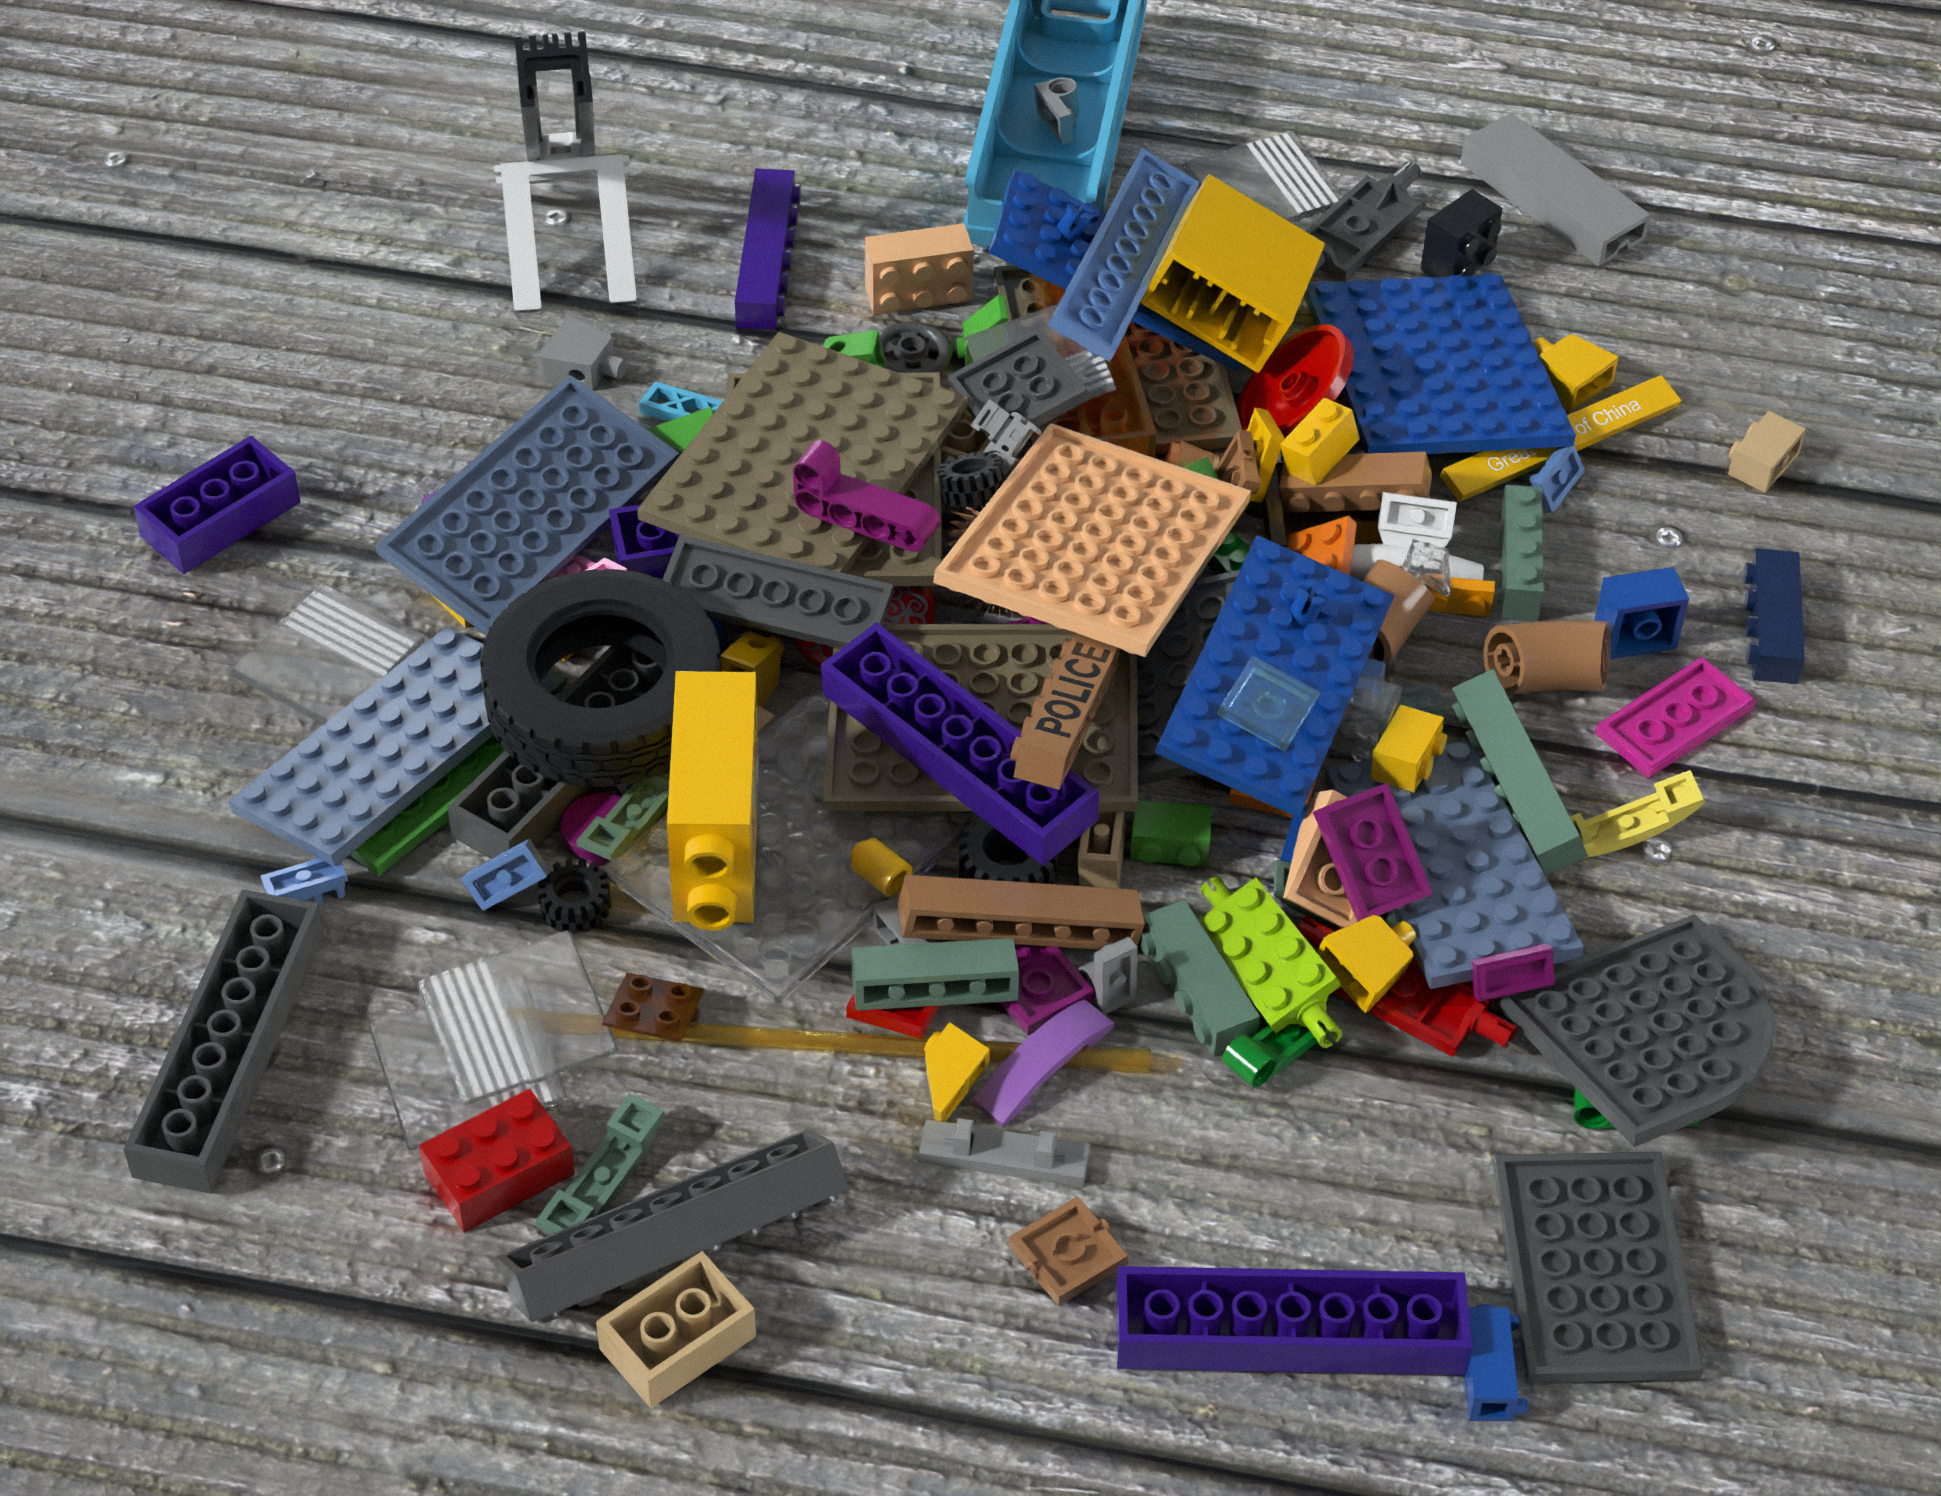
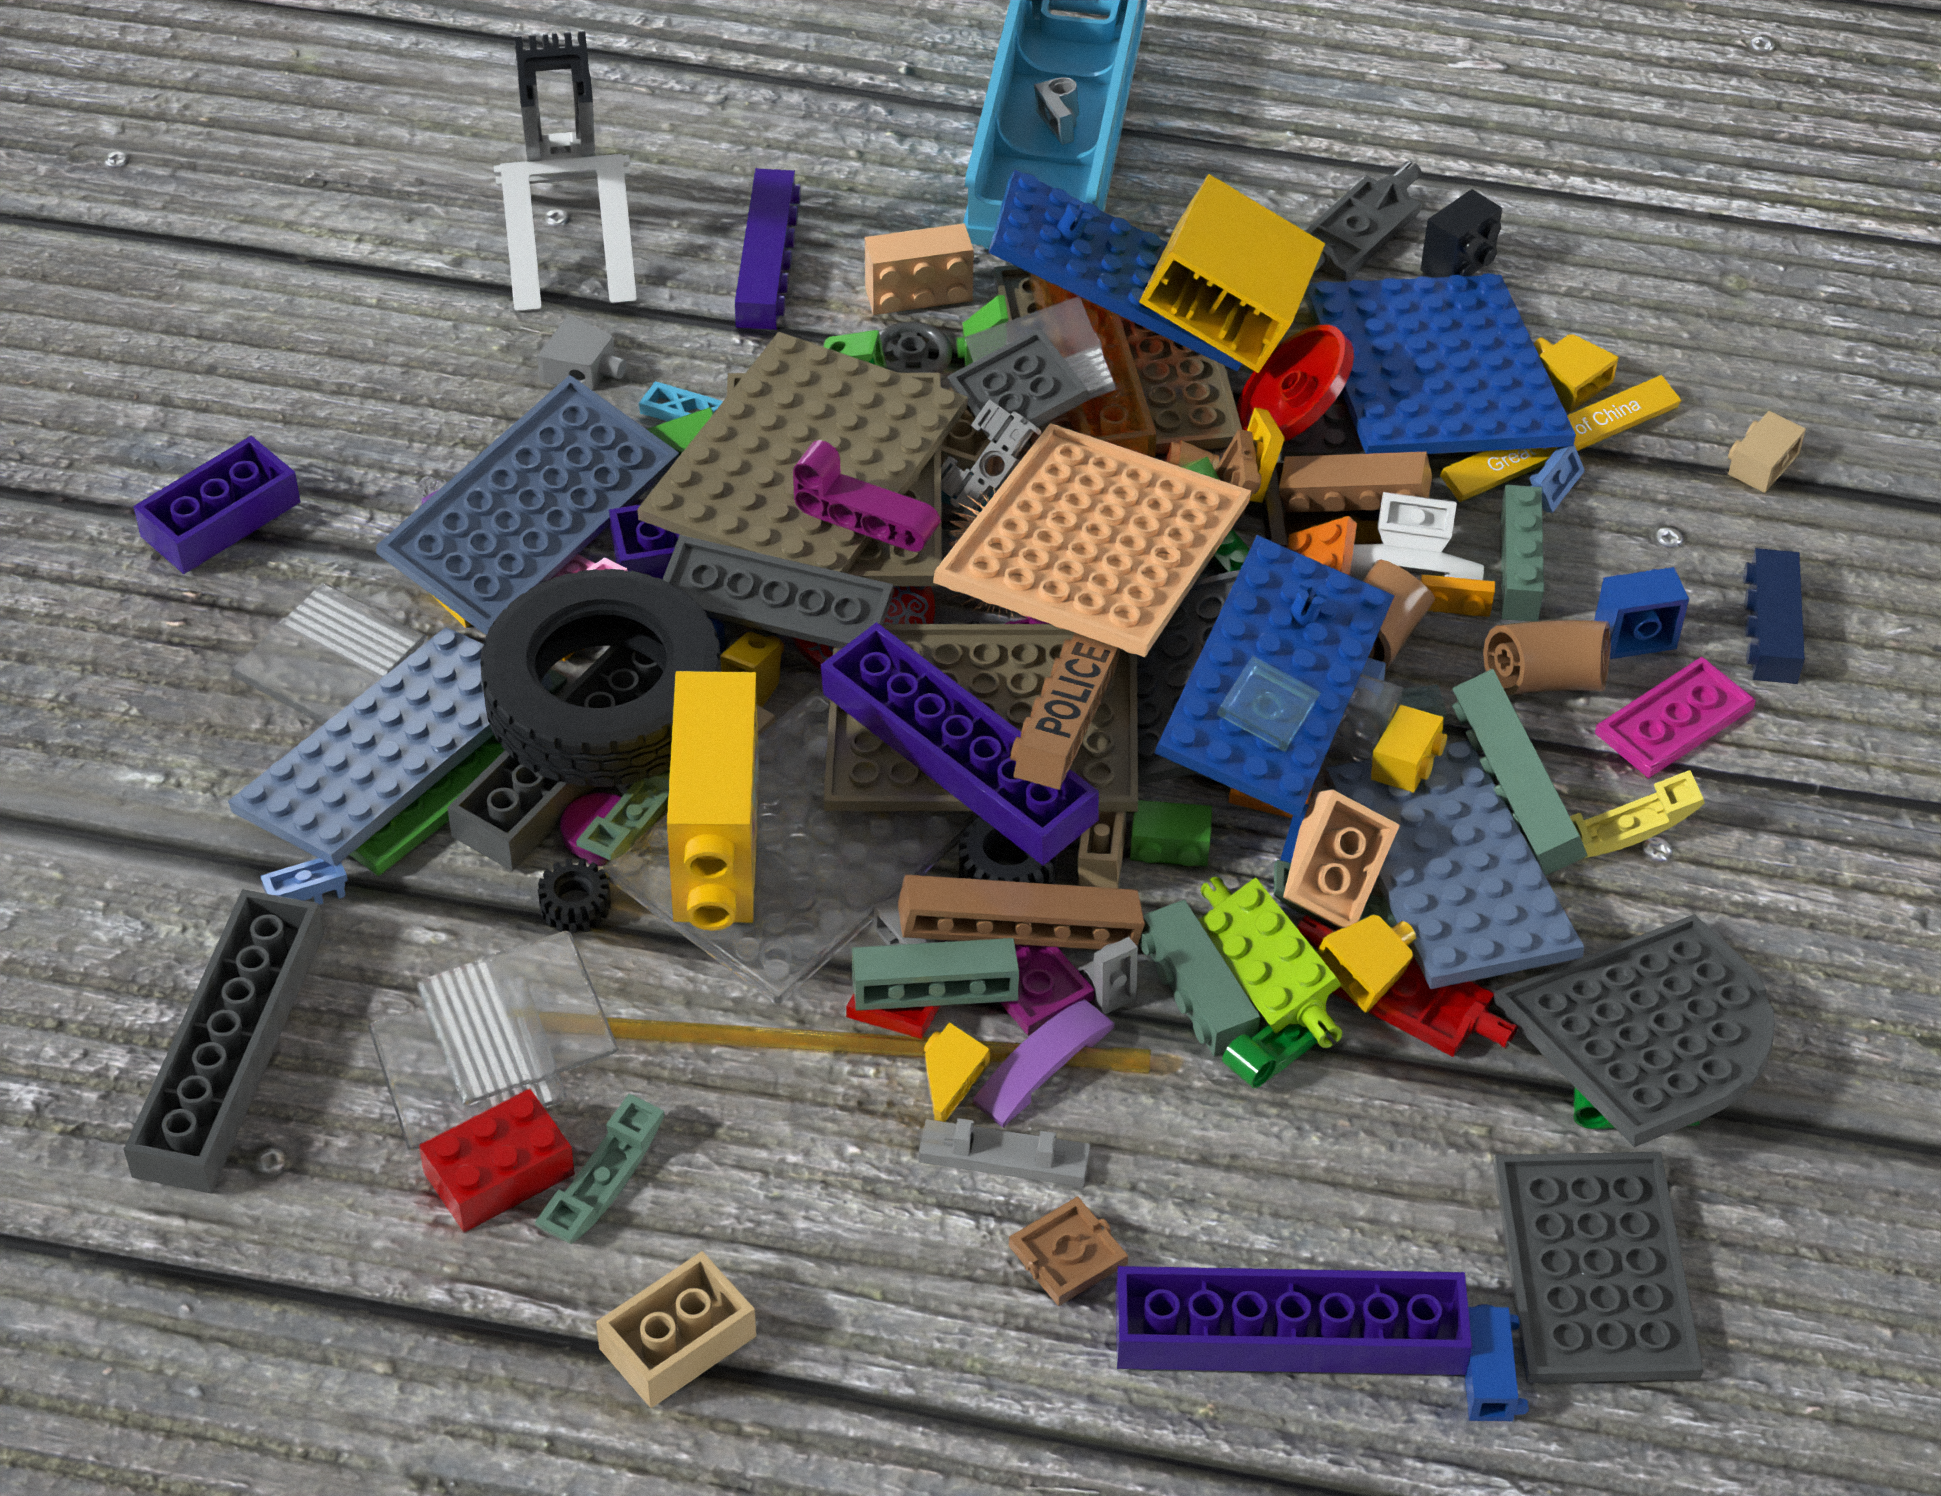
(506, 874): medium blue plate -> none
(654, 1007): reddish brown hinge -> none
(672, 1225): dark grey brick -> none
(879, 866): yellow brick -> none
(970, 479): black tyre -> none
(1123, 255): medium blue plate -> none
(1273, 173): clear piece -> none
(1319, 441): yellow brick -> none
(1372, 852): magenta plate -> none
(1429, 565): clear piece -> none
(1513, 972): magenta tile -> none
(1555, 189): light grey brick -> none

